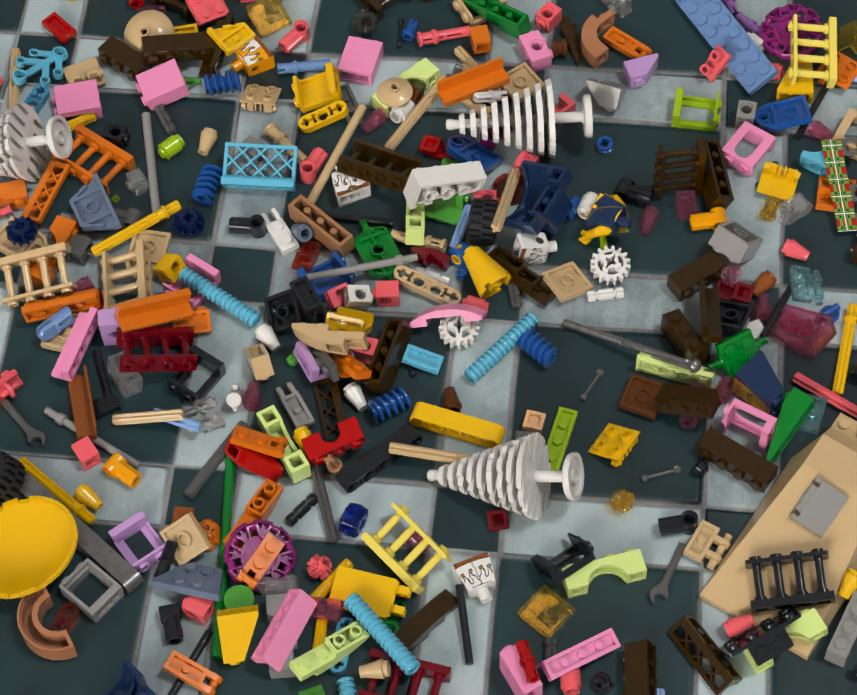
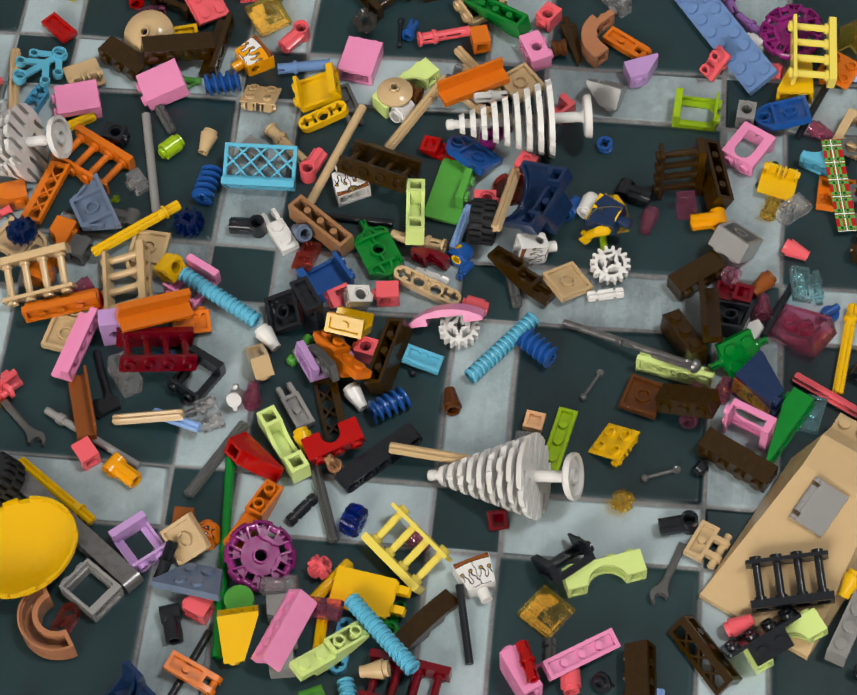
(55, 324): medium blue arm -> none
(85, 495): yellow cone -> none
(231, 37): yellow wing -> none
(259, 441): orange plate -> none
(260, 560): orange plate -> none
(324, 339): tan slope -> none
(374, 120): clear pink cone -> none
(397, 261): light grey bar -> none
(443, 182): white wedge -> none
(457, 425): yellow beam -> none
(485, 272): yellow cone -> none

